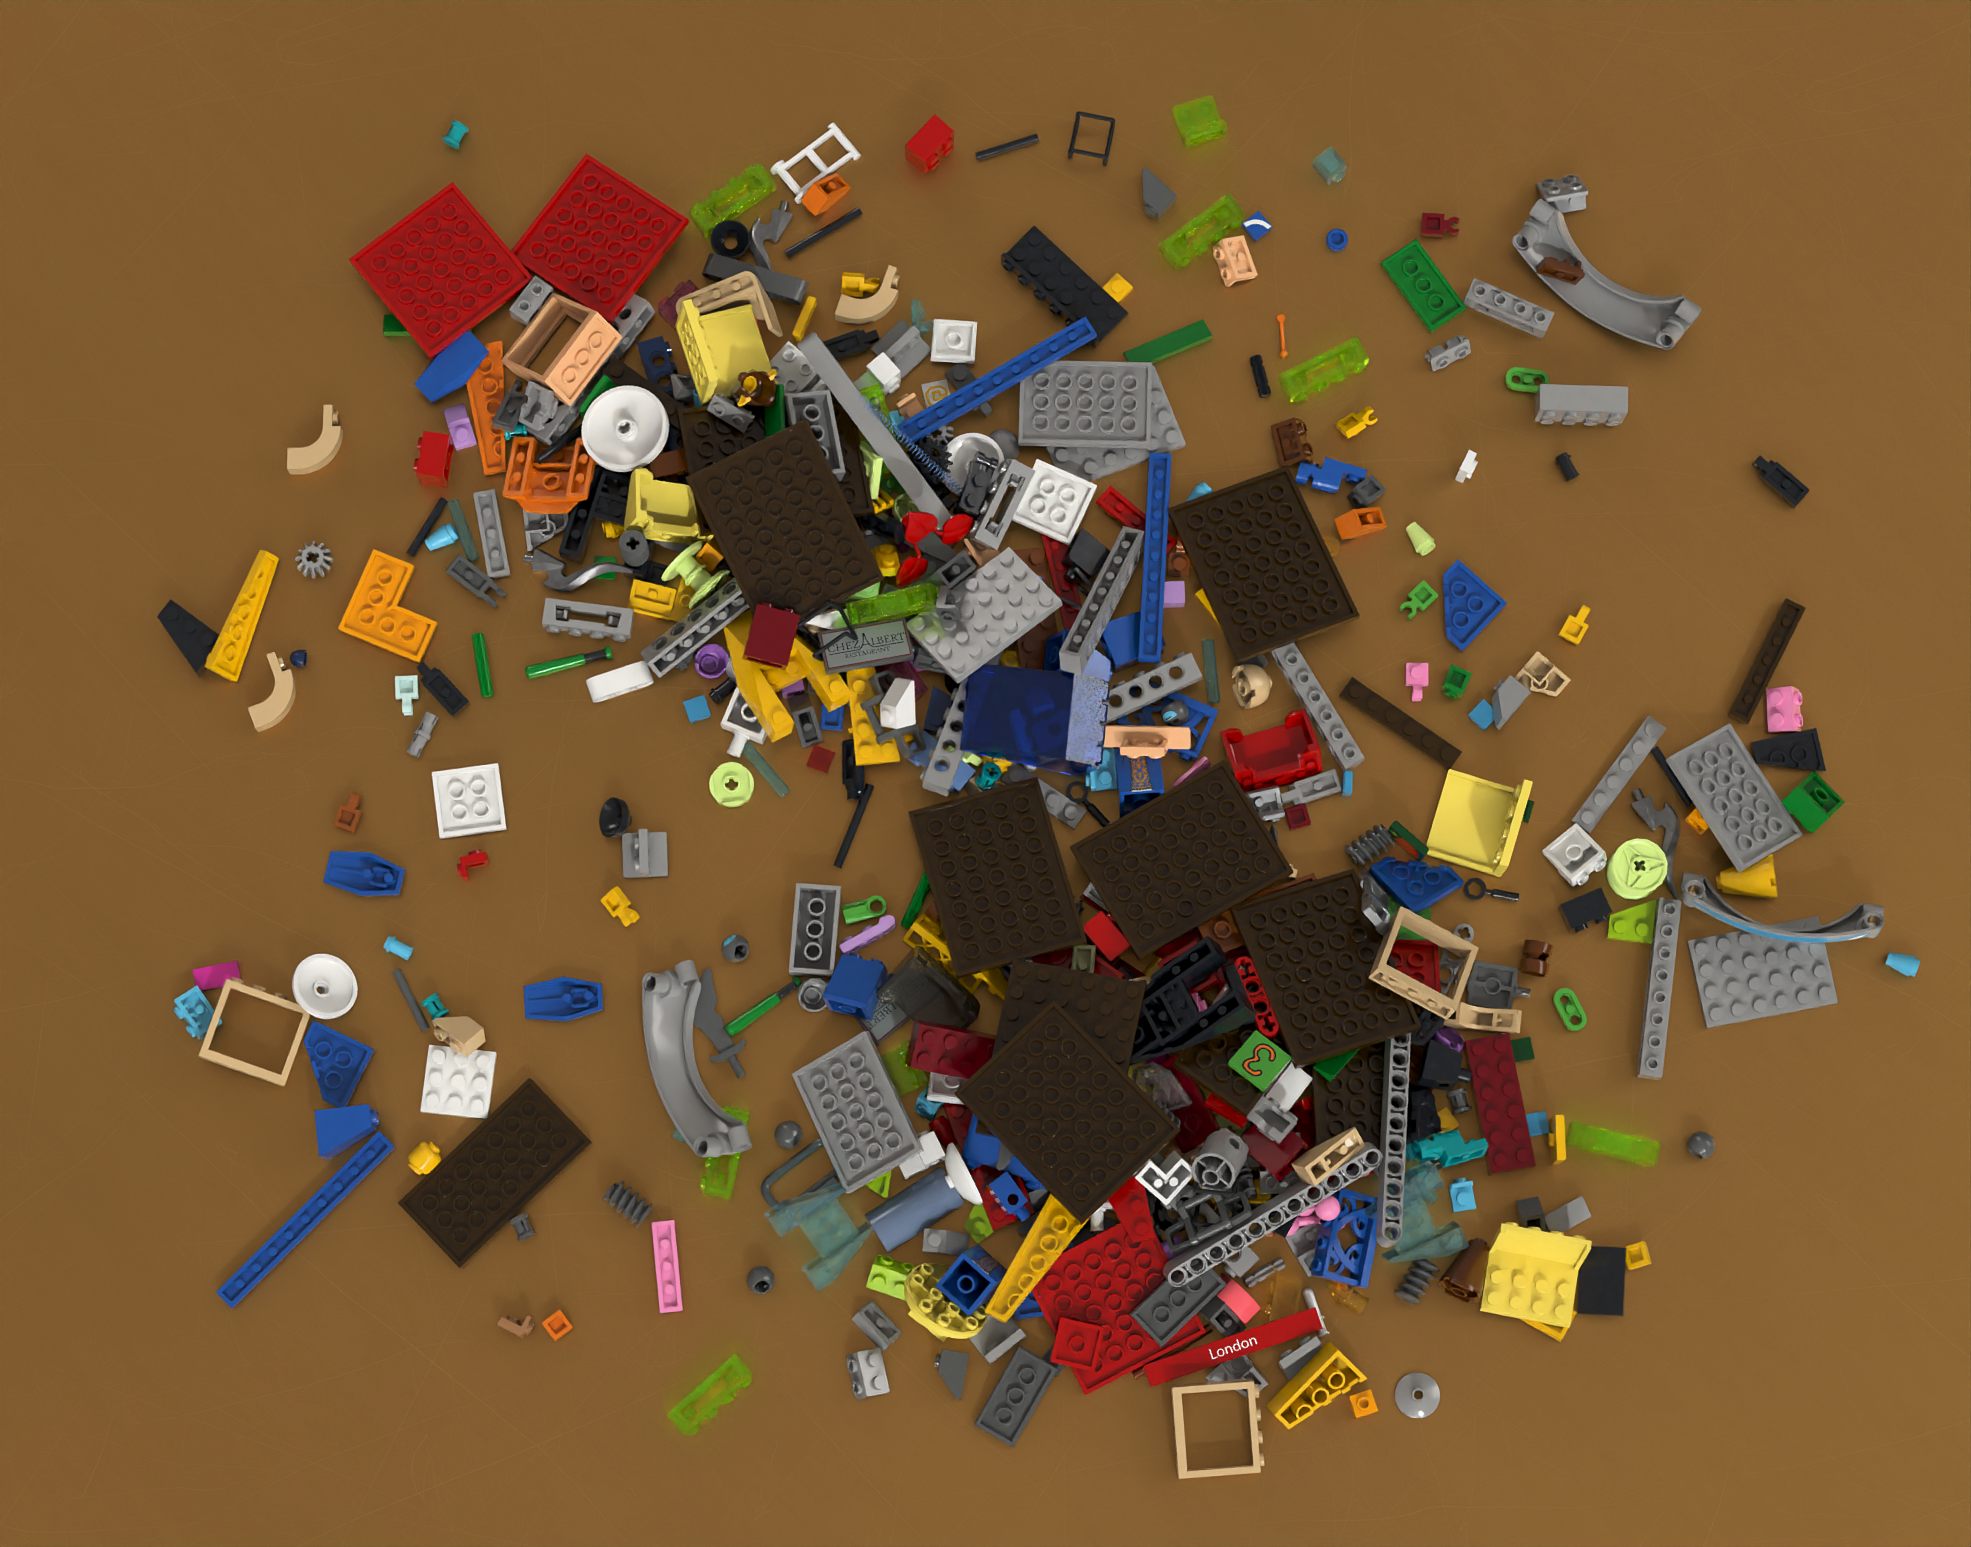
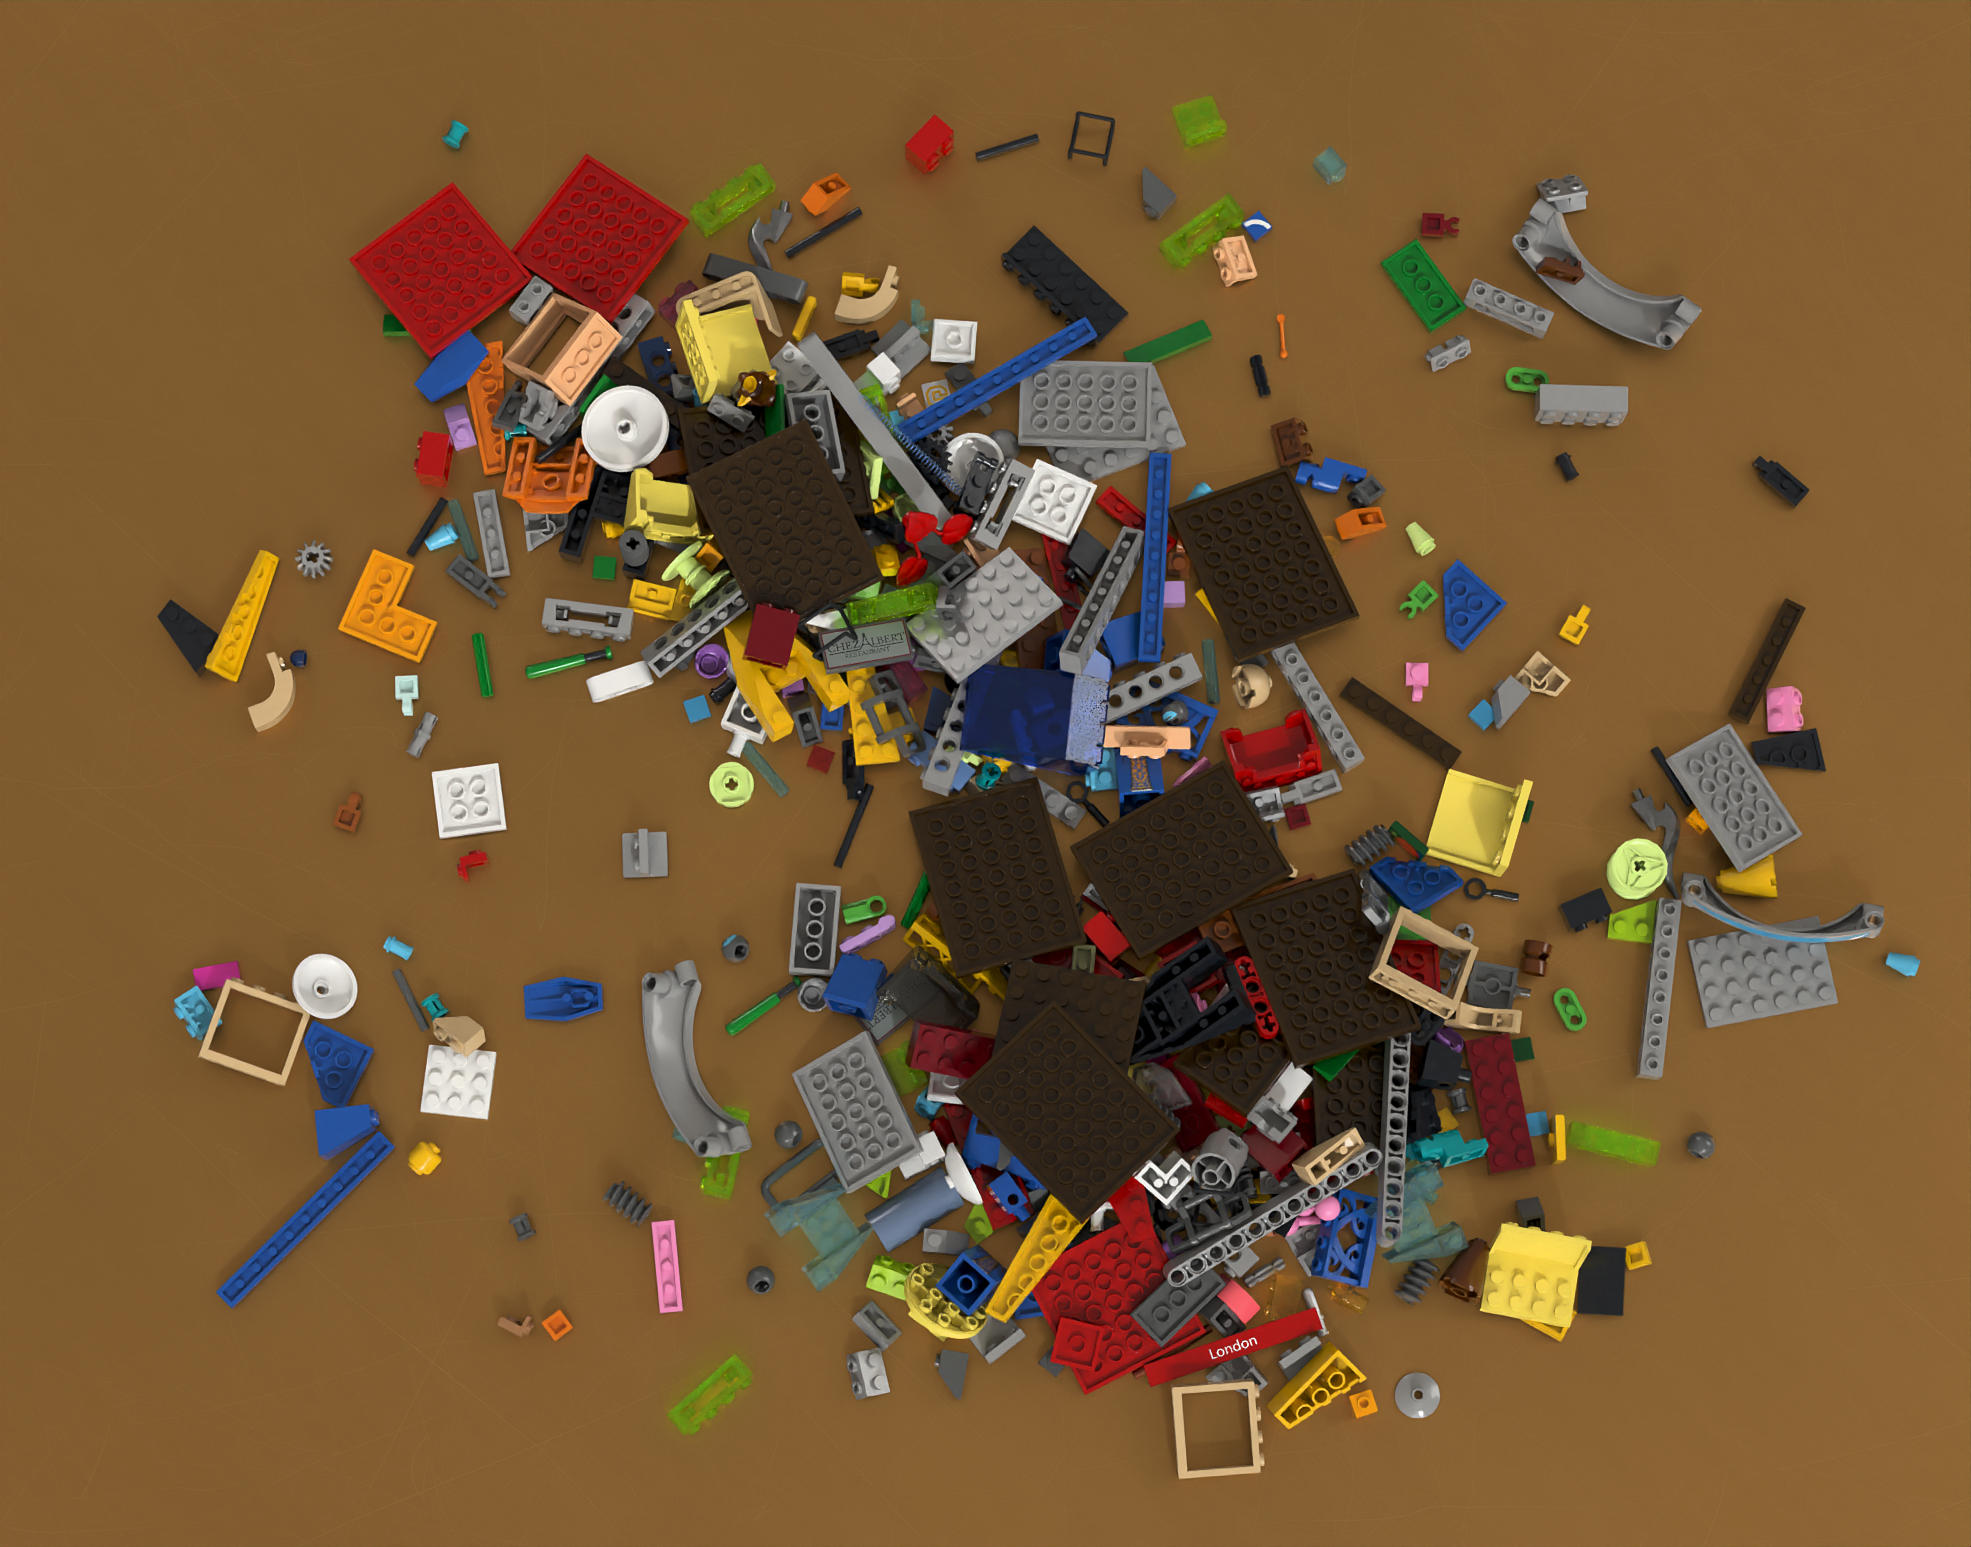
(320, 453): tan arch -> none
(363, 874): blue piece -> none
(442, 689): black hinge -> none
(494, 1173): dark brown plate -> none
(558, 580): flat silver piece -> none
(614, 818): black piece -> none
(618, 904): yellow plate -> none
(655, 573): black tile -> none
(712, 1026): dark grey sword -> none
(726, 230): black piece -> none
(781, 167): white piece -> none
(898, 705): white slope -> none
(1016, 1396): dark grey tile -> none
(1118, 288): yellow plate -> none
(1259, 1061): bright green tile -> none
(1292, 386): clear neon green brick -> none
(1336, 240): blue tile -> none
(1347, 780): dark azure tile -> none
(1354, 423): yellow plate -> none
(1455, 682): green bracket -> none
(1462, 1195): medium azure bracket -> none
(1467, 467): white plate -> none
(1567, 1216): light grey slope -> none
(1575, 855): white plate -> none
(1618, 774): light grey plate -> none
(1812, 802): green slope -> none

